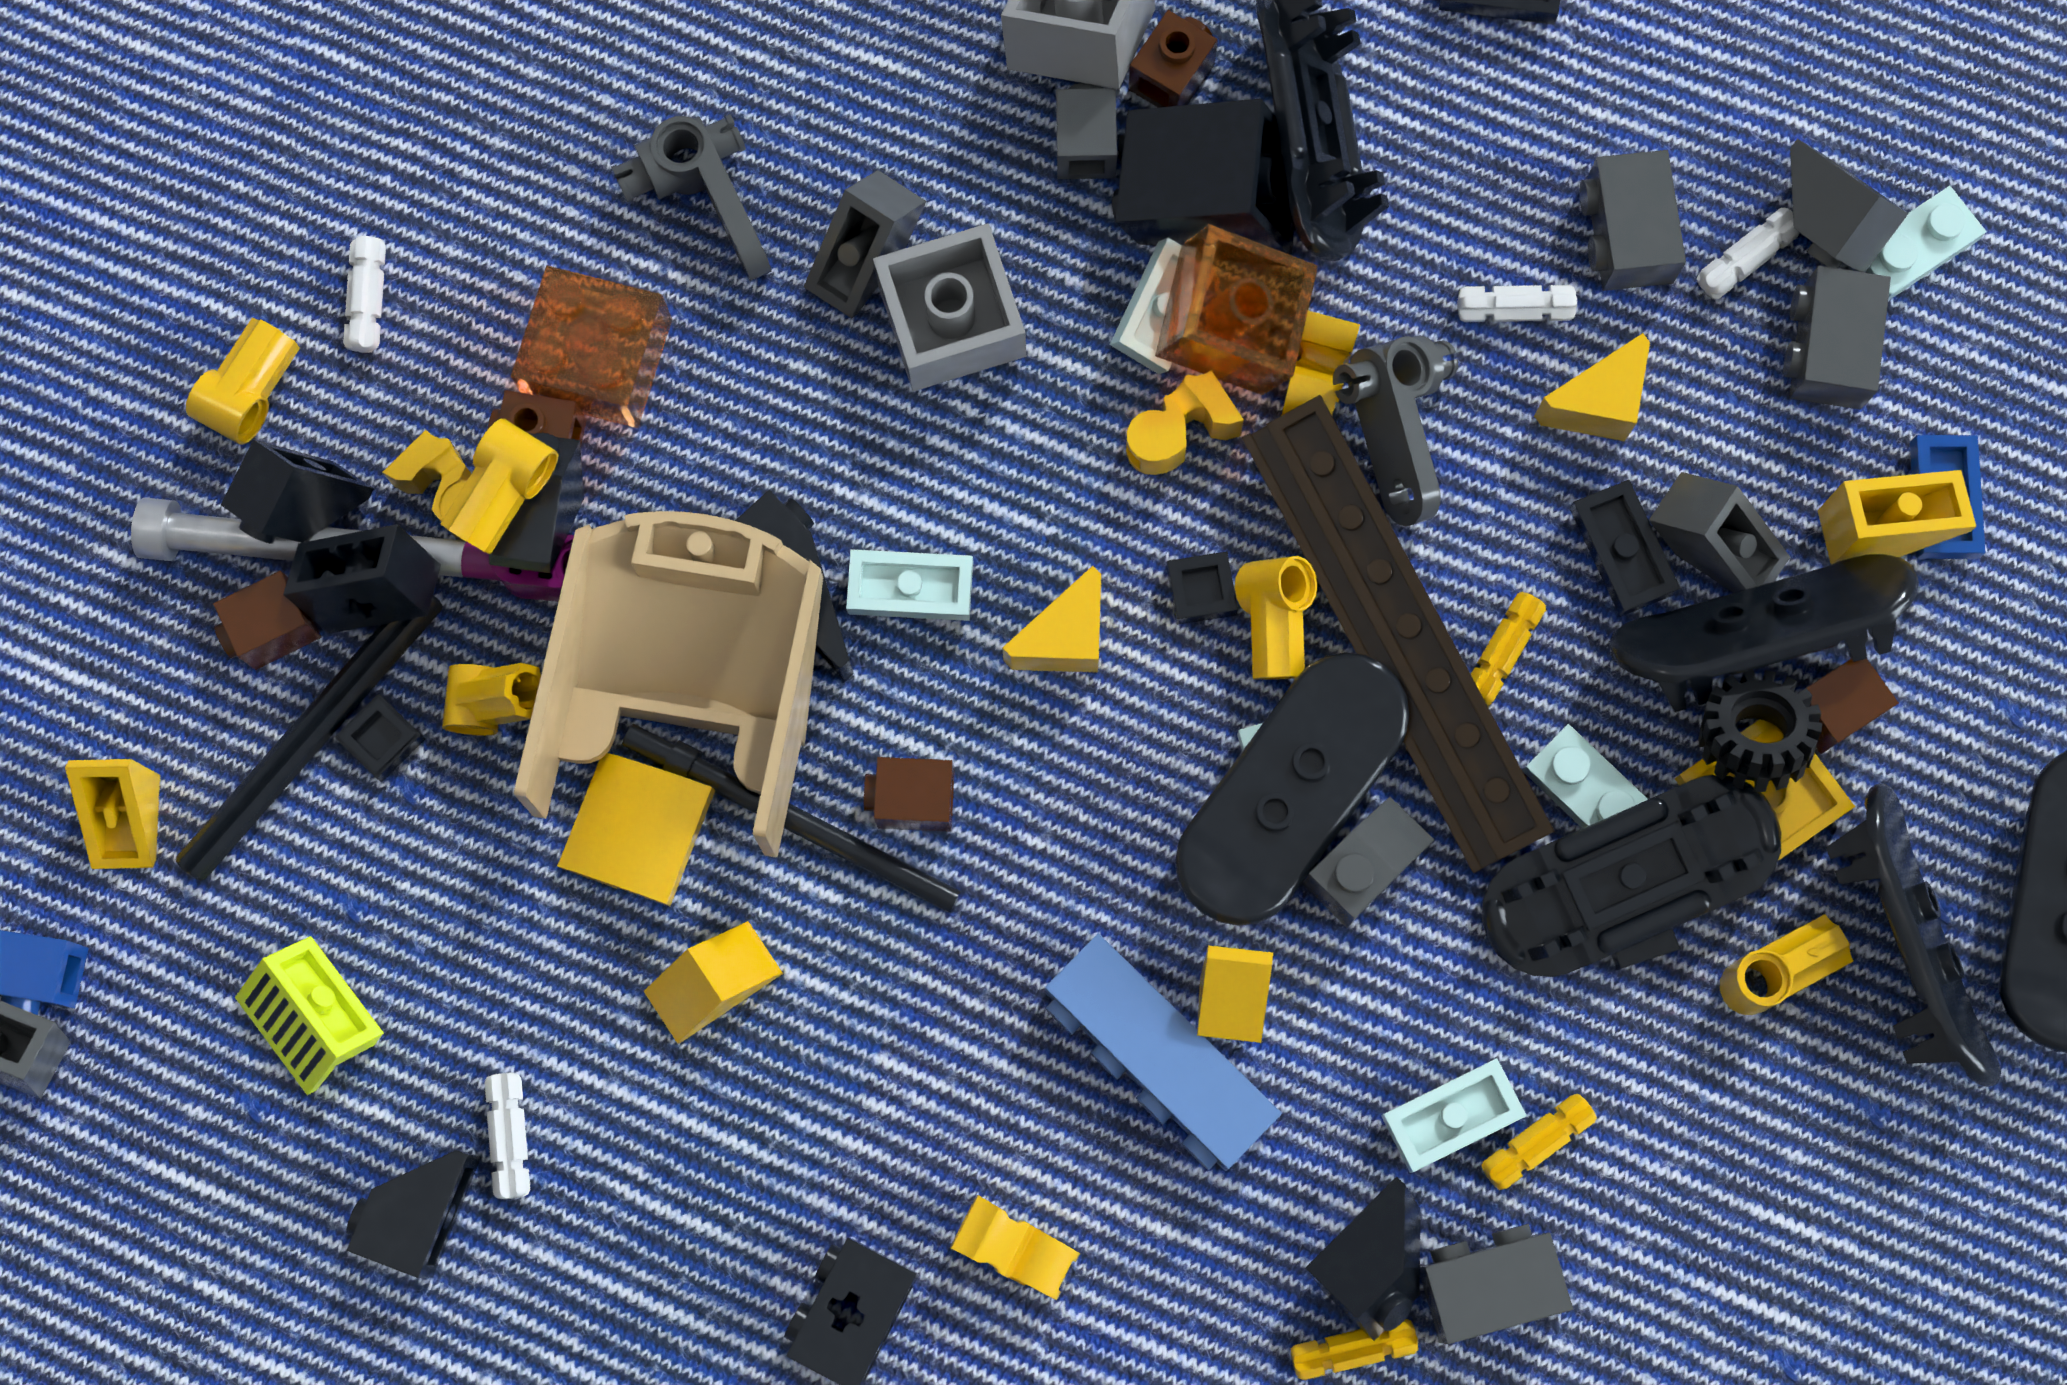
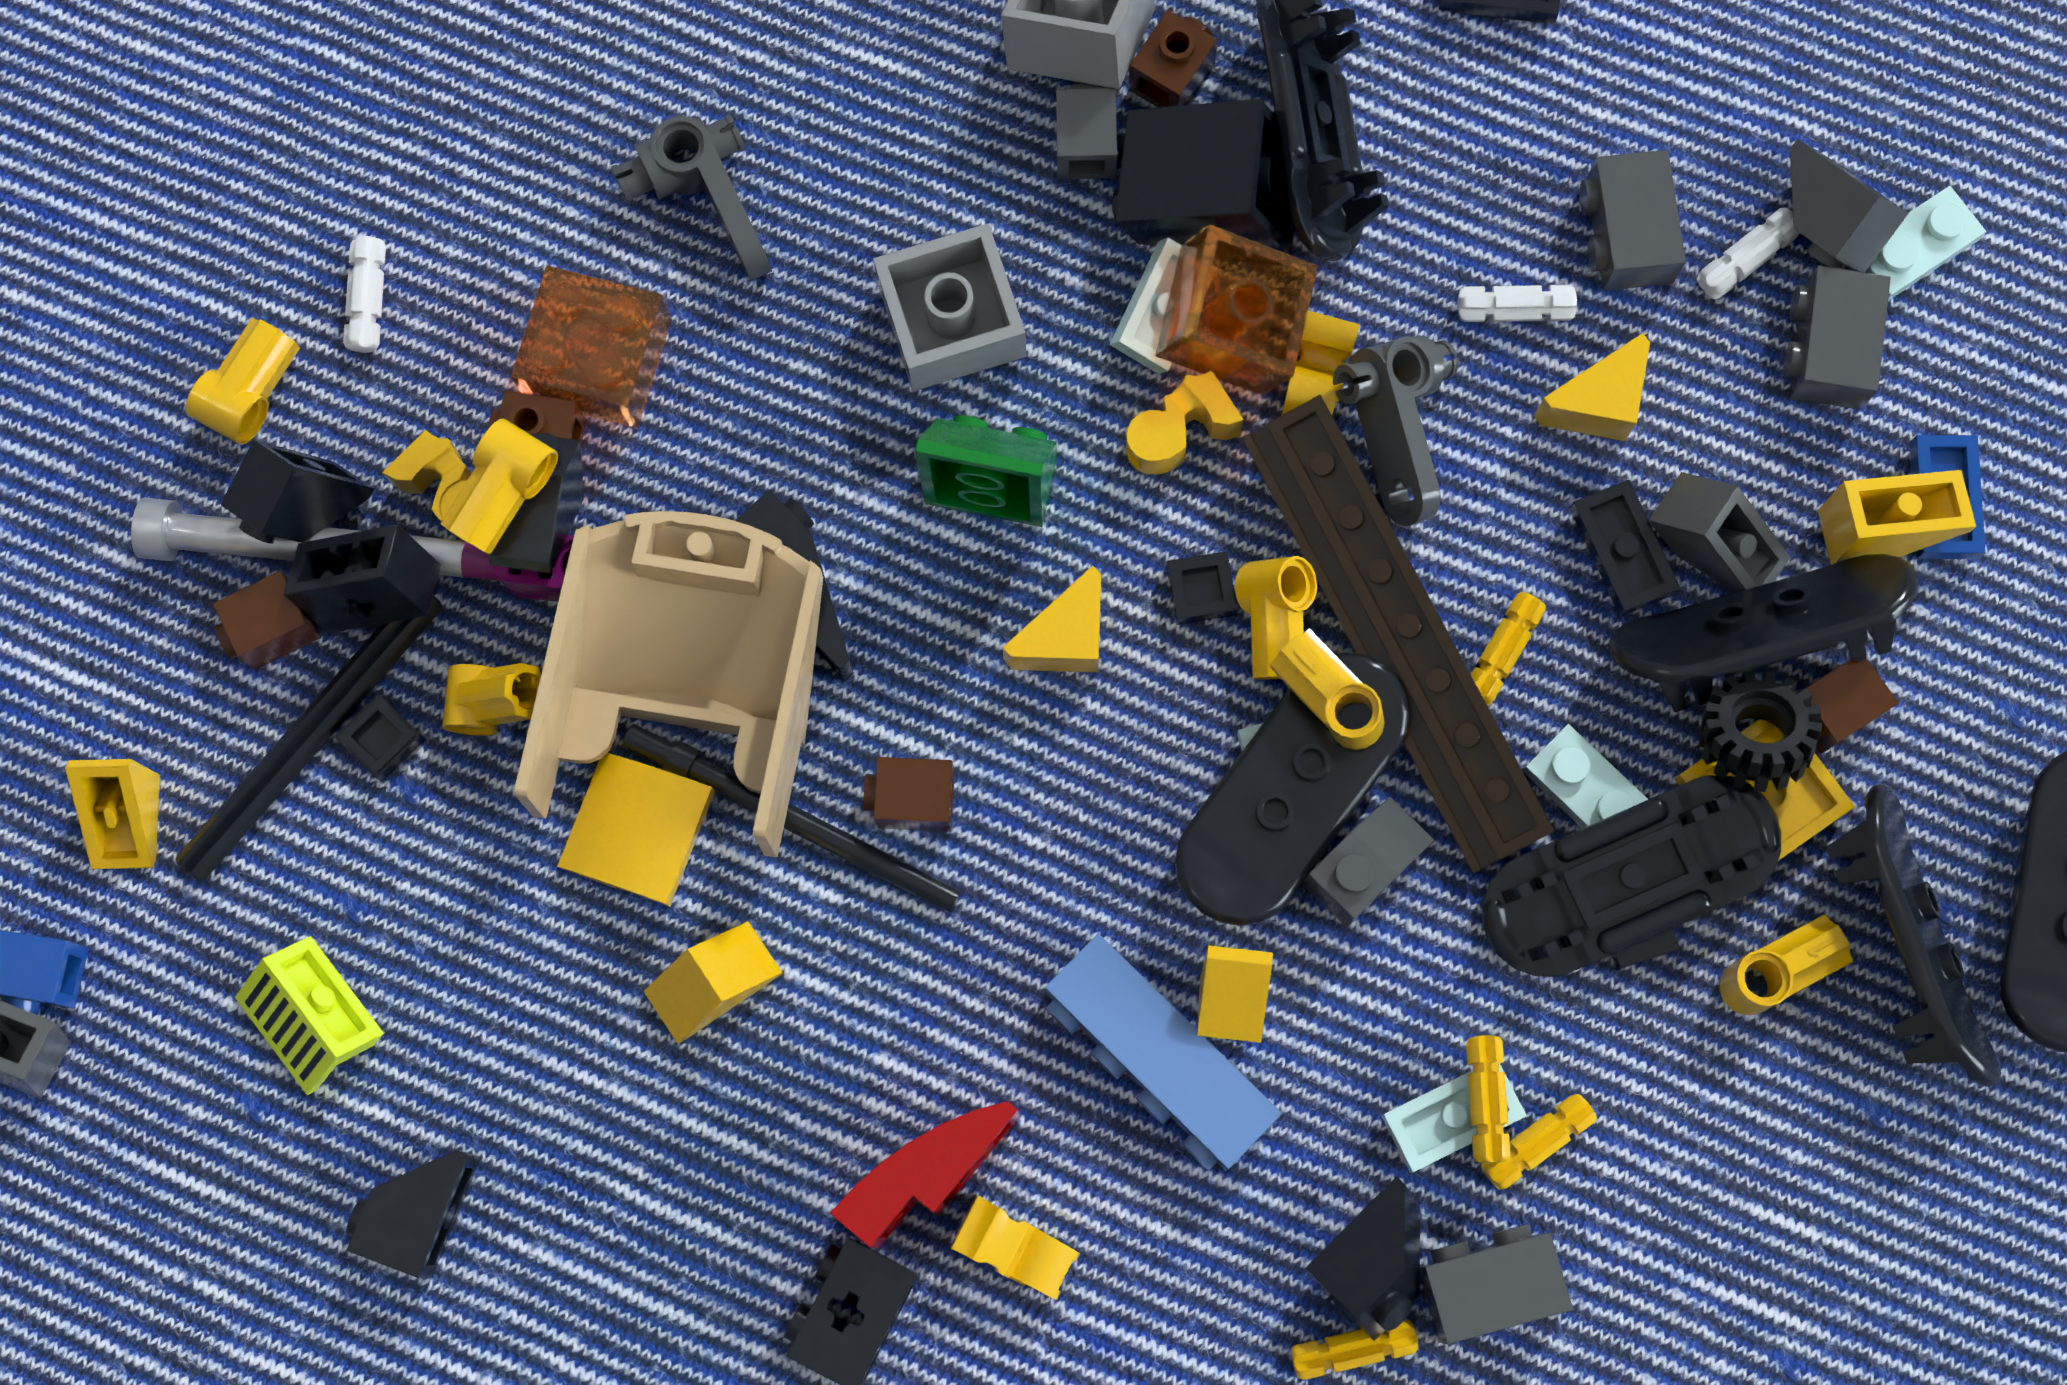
(507, 1136): white axle -> none
(870, 221): dark grey slope -> none
(909, 585): light aqua plate -> none
(924, 1171): none -> red slope
(986, 469): none -> green slope
(1327, 687): none -> yellow piece
(1488, 1099): none -> yellow axle

